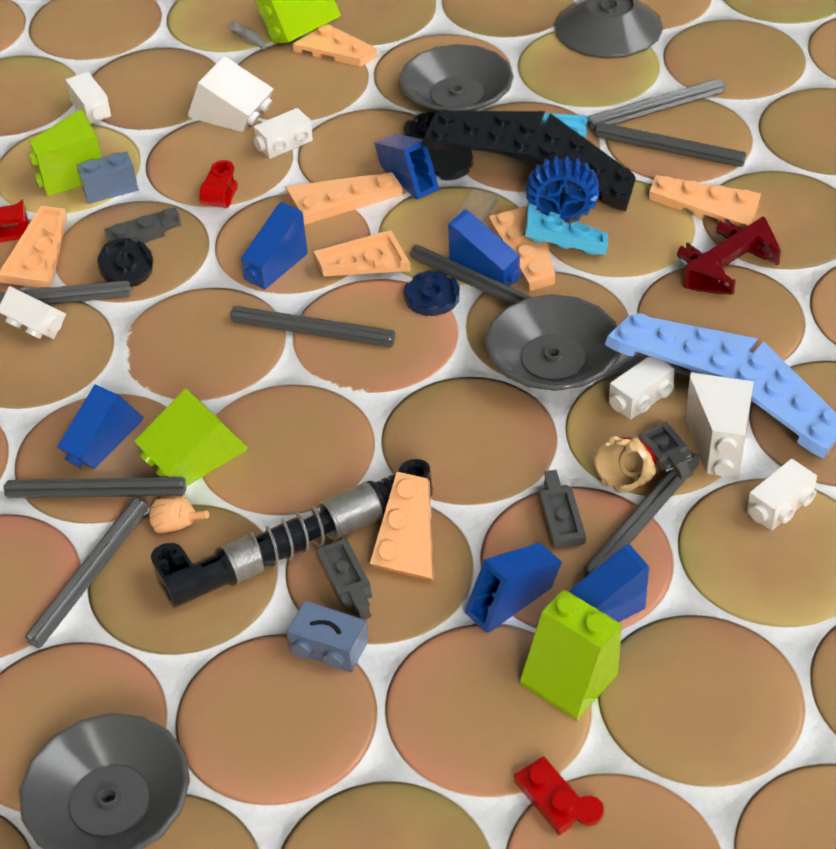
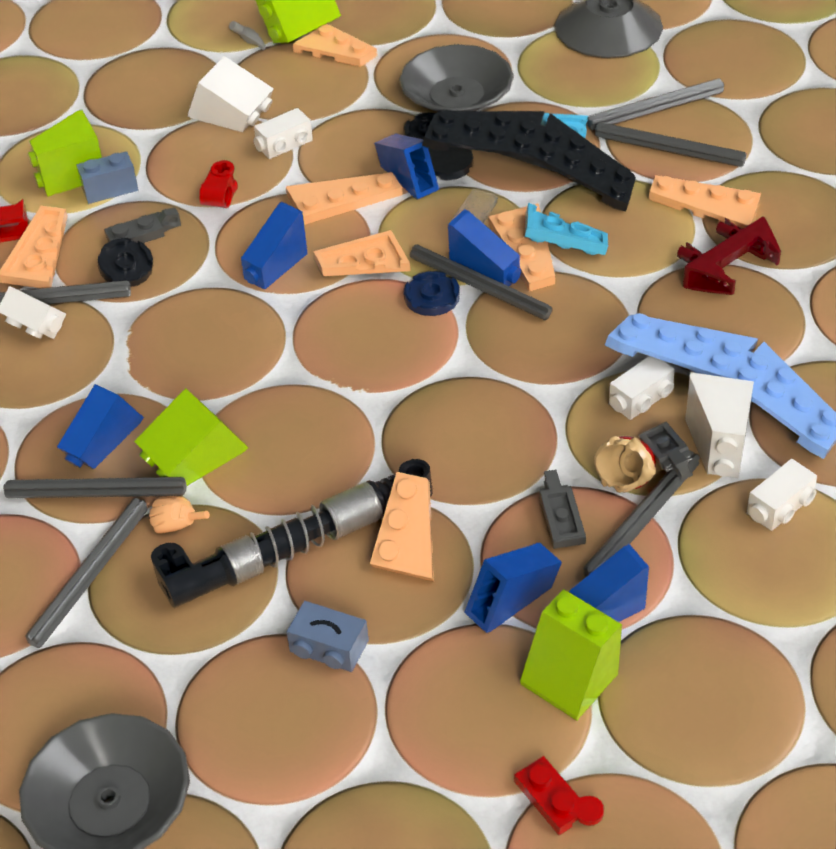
(88, 96): white brick -> none
(313, 326): dark grey axle -> none
(346, 576): dark grey hinge -> none
(552, 342): dark grey dish -> none
(579, 189): blue gear -> none

